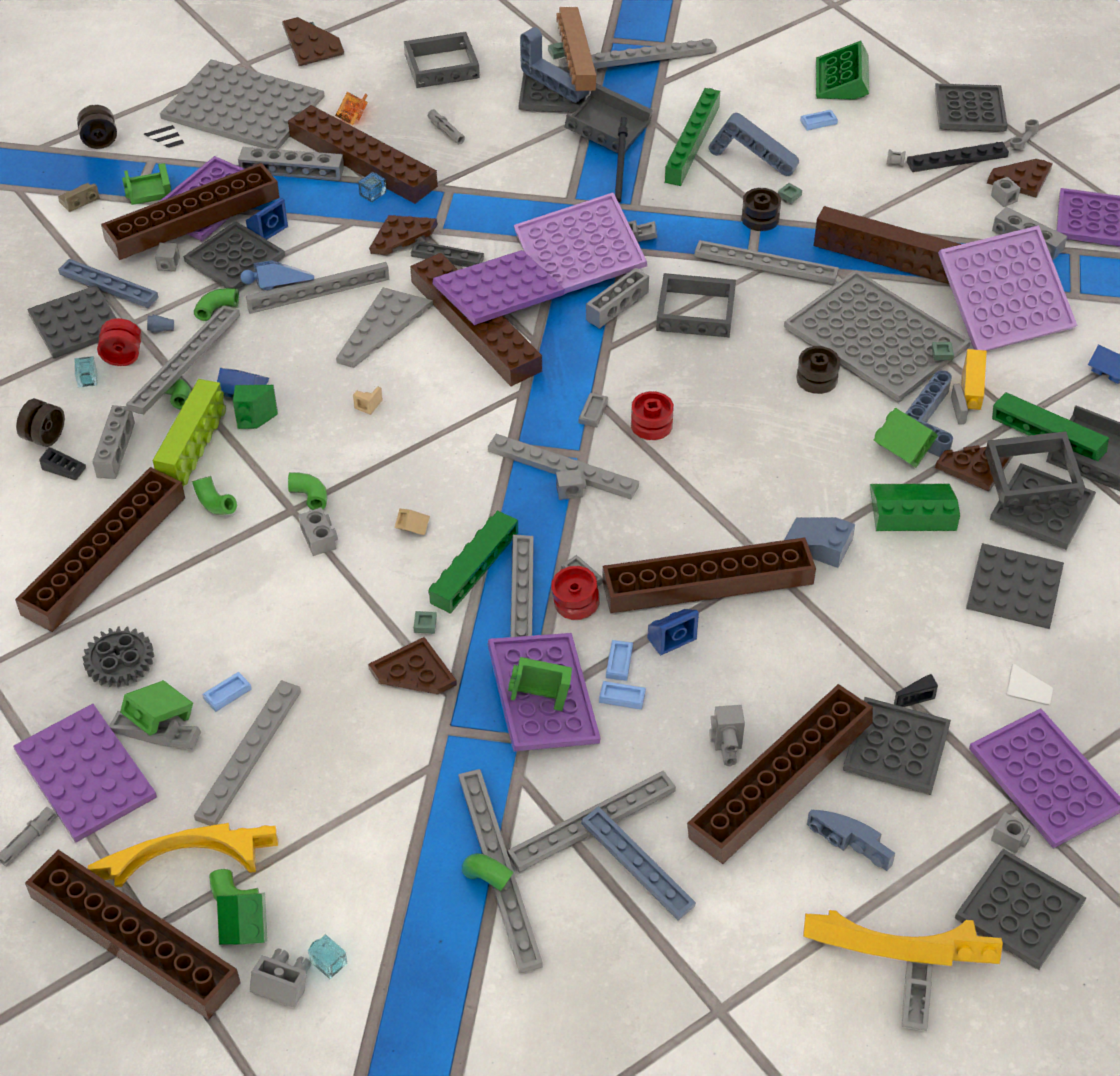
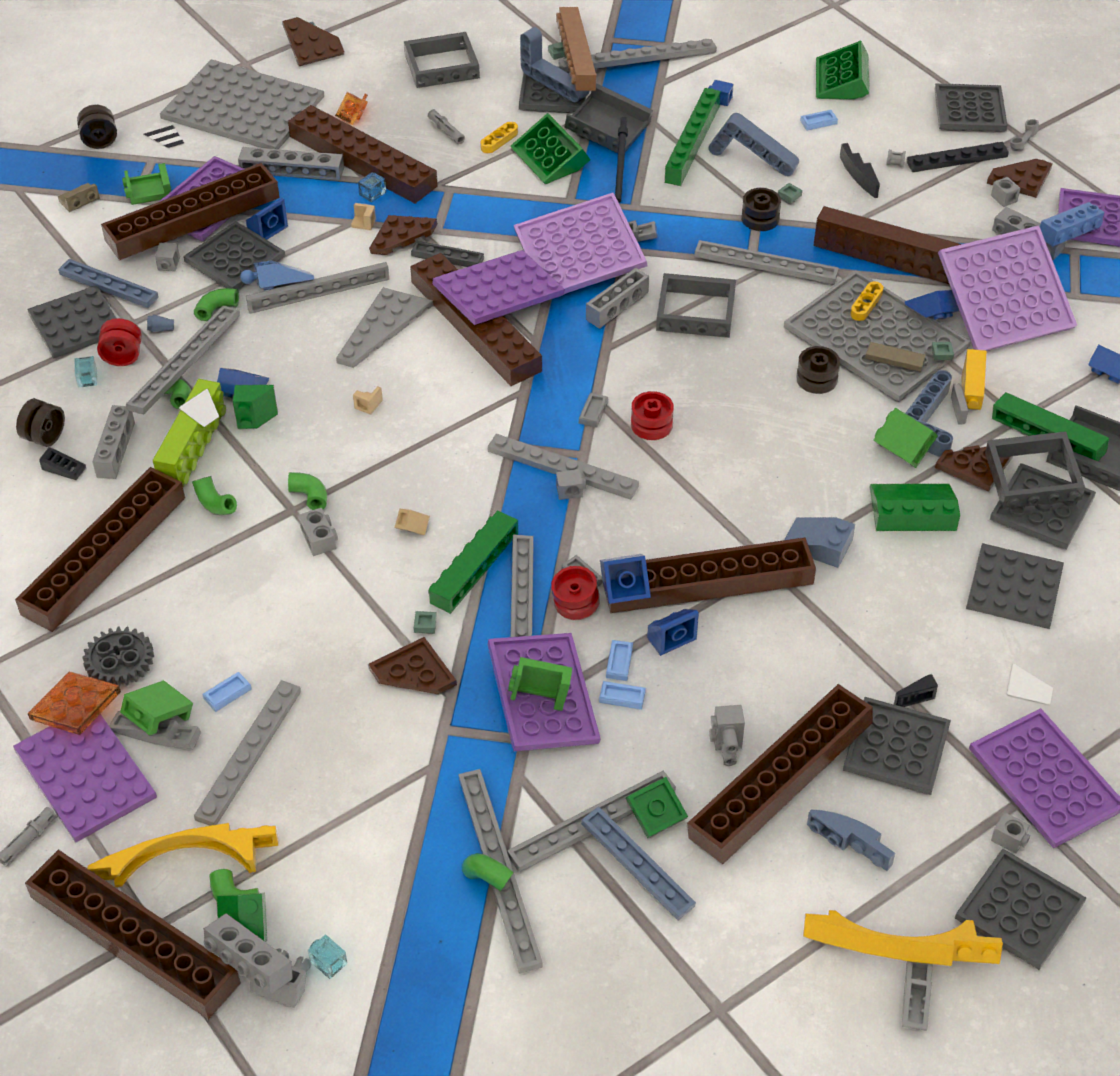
(74, 703): none -> clear orange plate
(201, 408): none -> white sticker
(248, 954): none -> light grey brick
(364, 216): none -> tan panel
(491, 143): none -> yellow beam
(550, 150): none -> green slope
(625, 578): none -> blue slope
(656, 807): none -> green plate
(726, 91): none -> blue brick
(860, 172): none -> black slope
(866, 295): none -> yellow beam
(895, 356): none -> dark tan tile
(935, 304): none -> blue slope
(1071, 223): none -> medium blue brick

